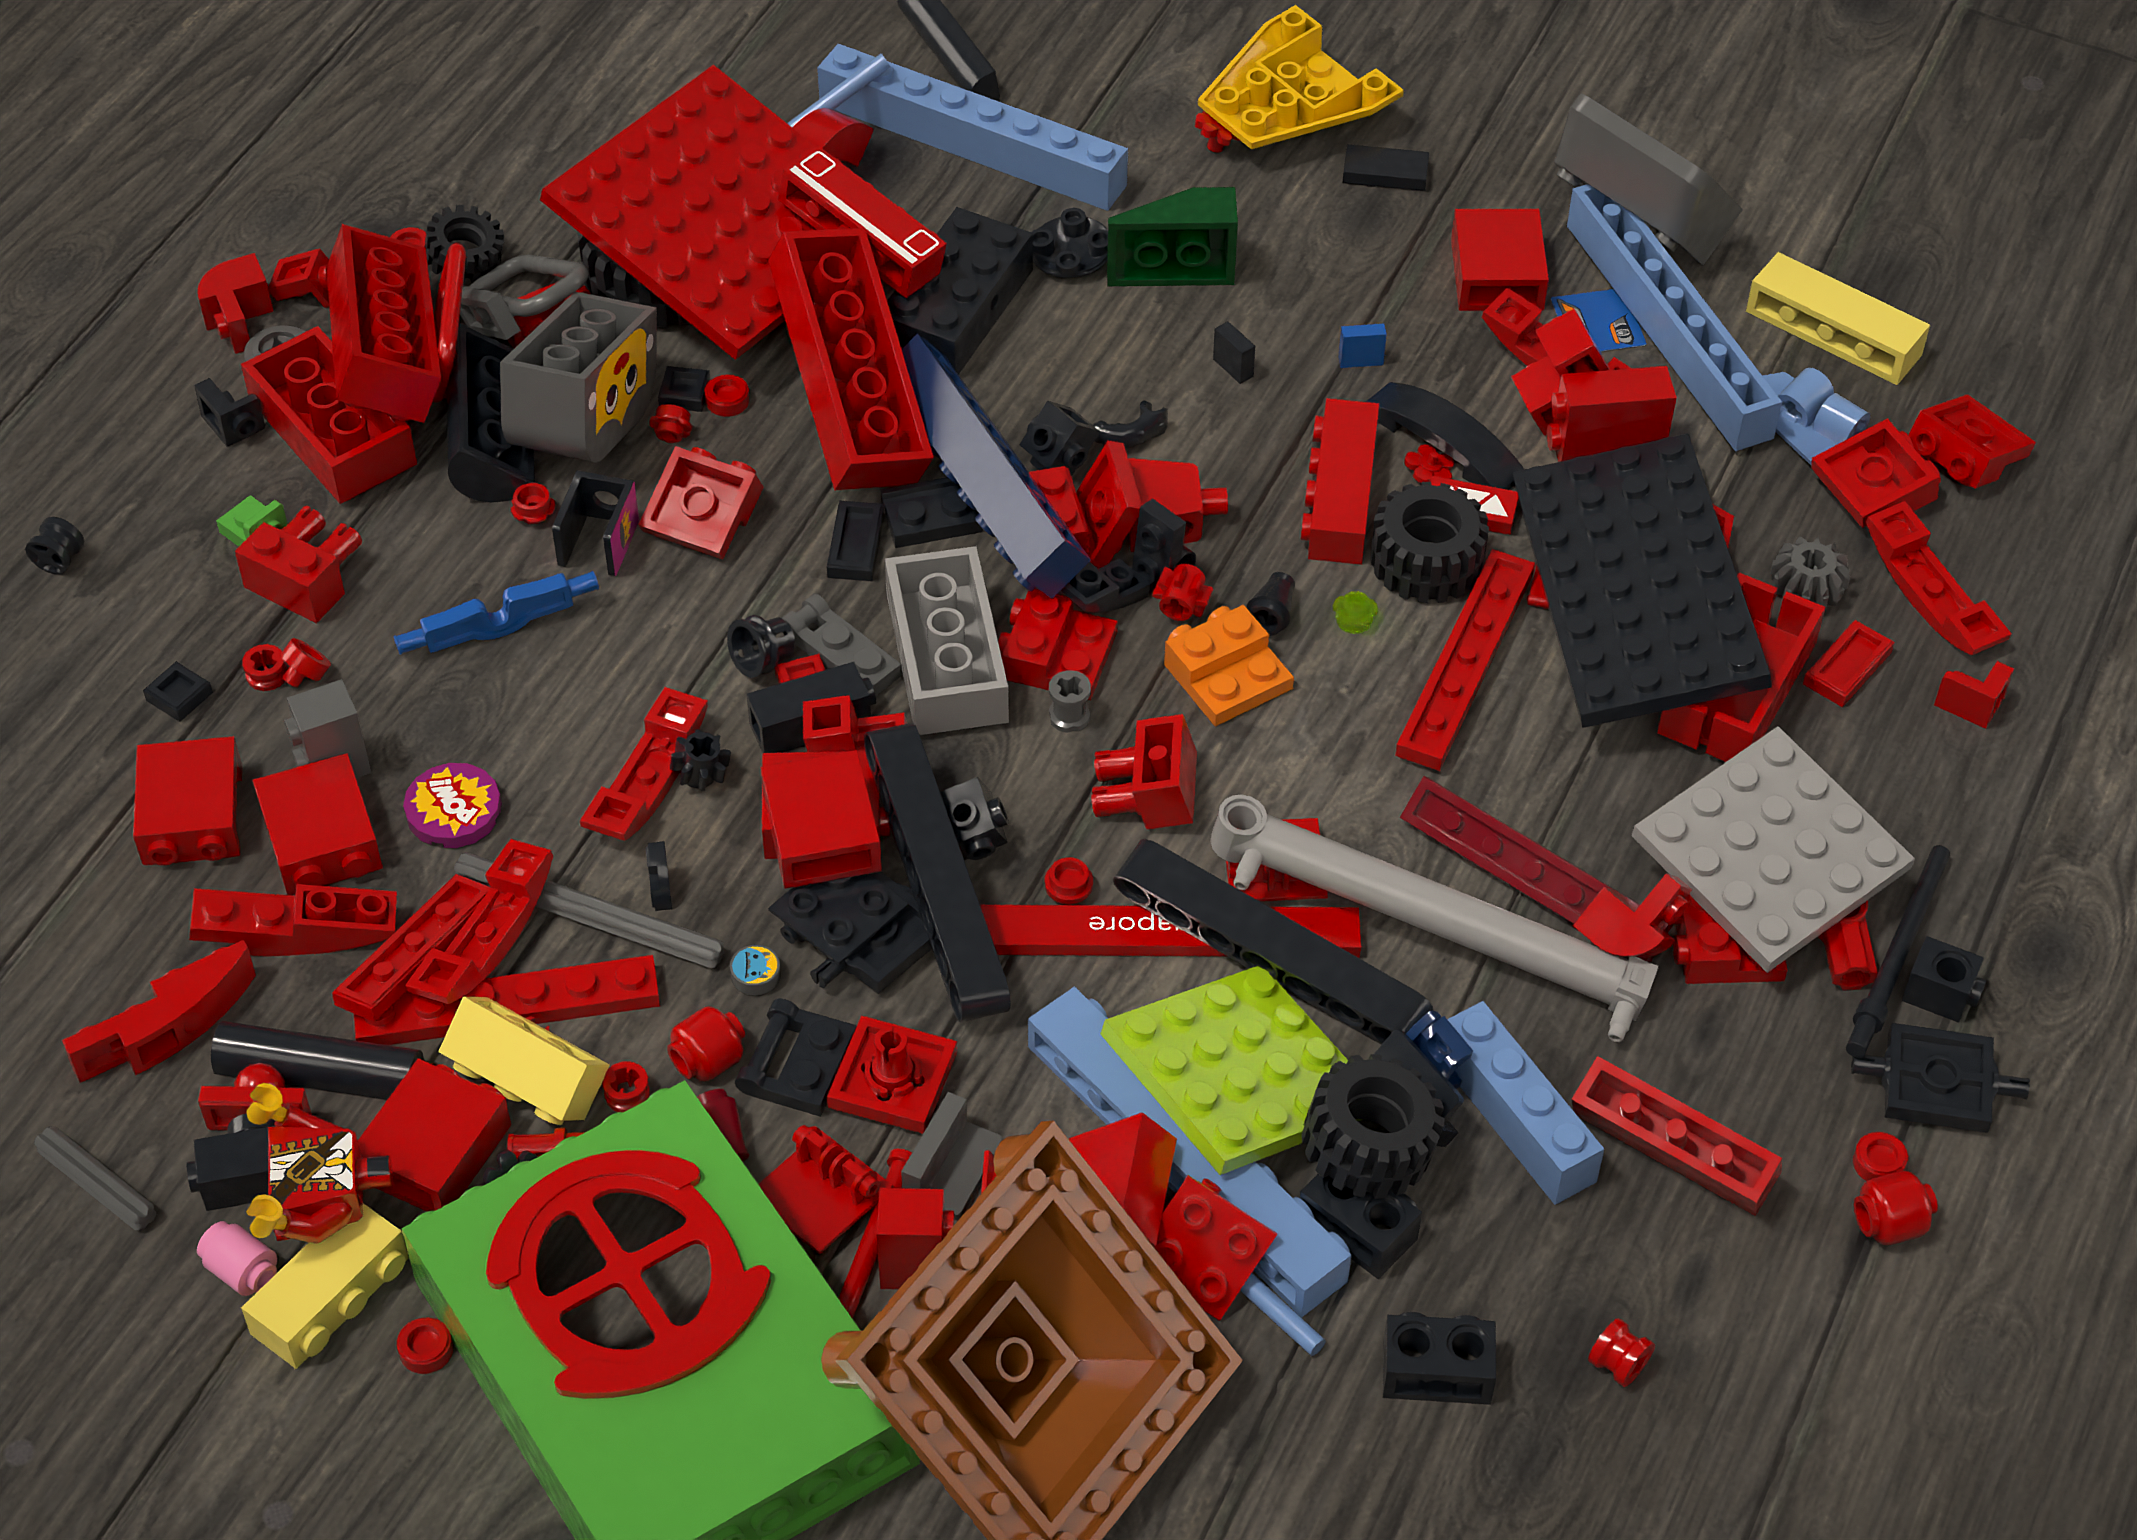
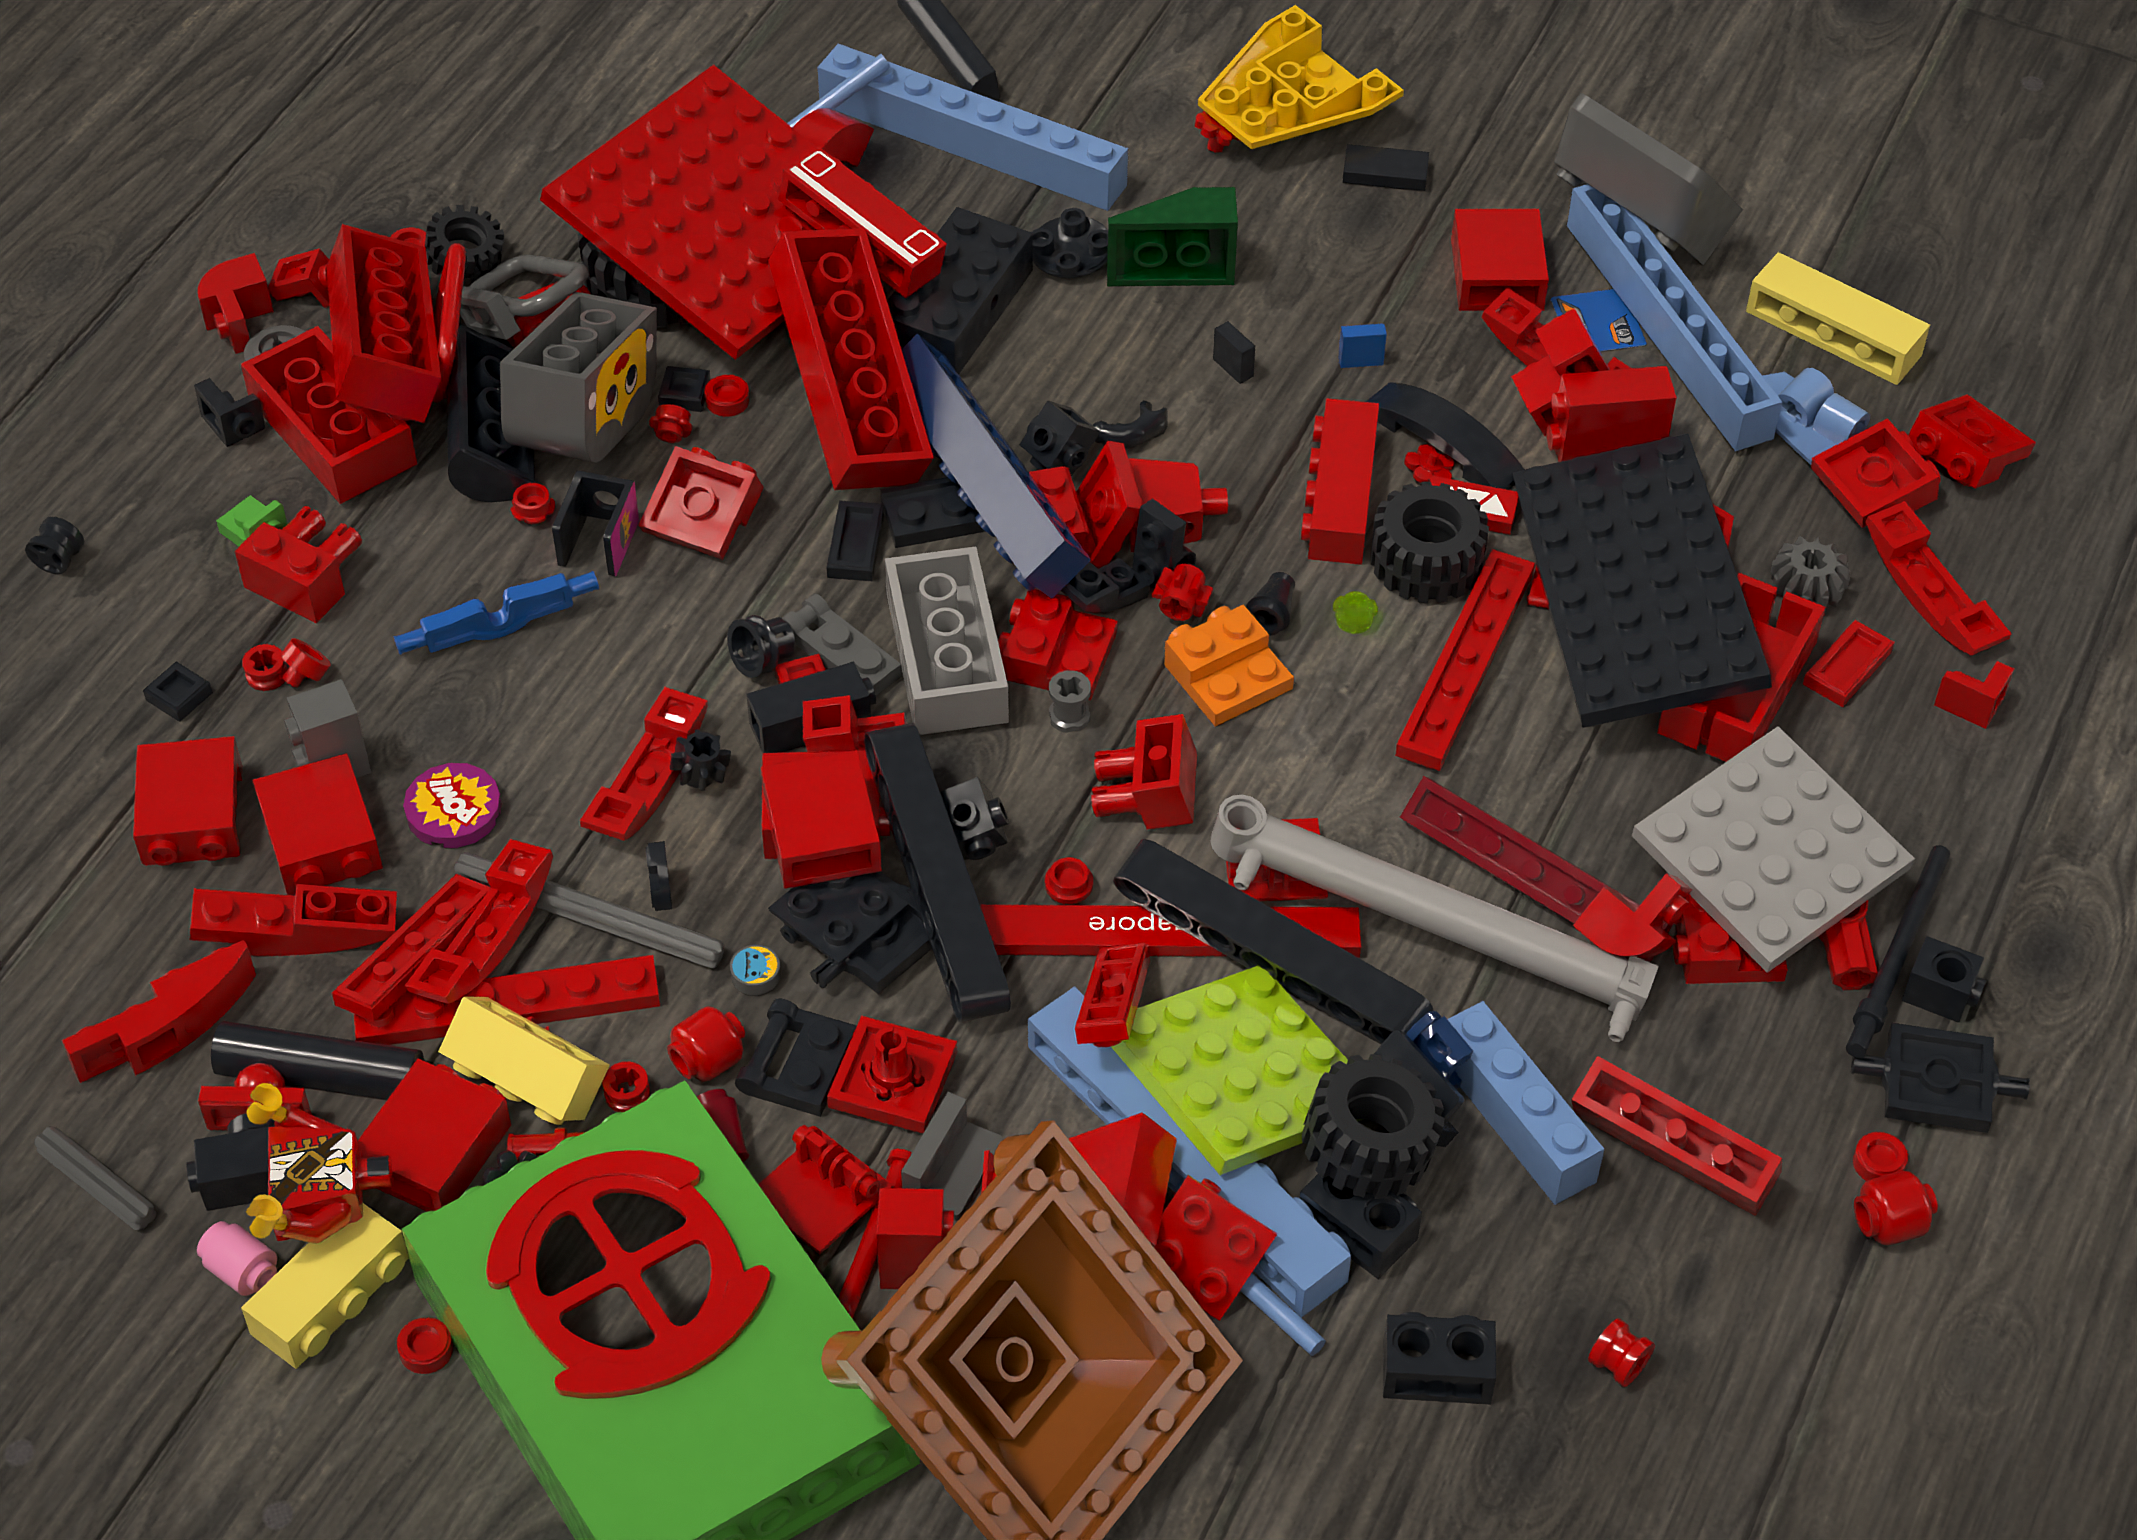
(1112, 995): none -> red plate

